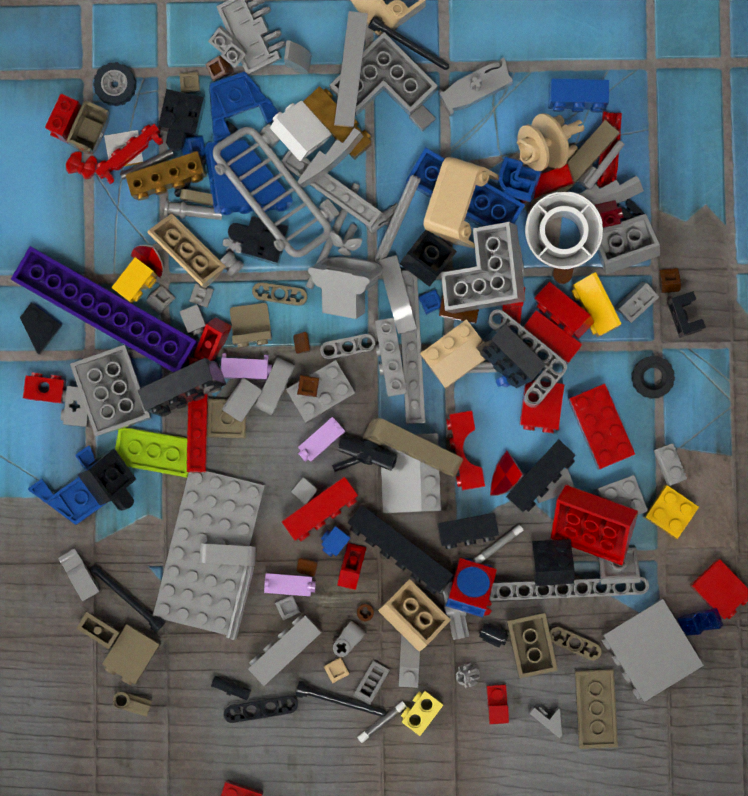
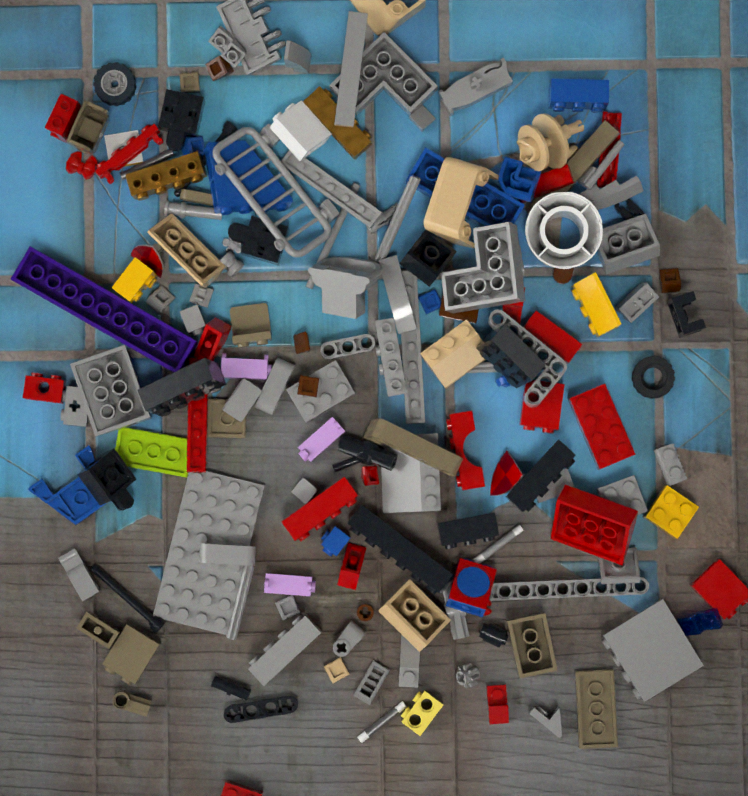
(39, 327): black wing -> none
(233, 97): blue wing -> none
(275, 287): dark tan beam -> none
(304, 690): black piece -> none
(307, 567): reddish brown slope -> none
(324, 163): light grey slope -> none
(348, 242): light grey plant -> none
(370, 475): none -> red slope
(377, 24): black piece -> none
(553, 562): black brick -> none
(563, 310): red brick -> none
(585, 653): dark tan beam -> none
(609, 213): dark red brick -> none

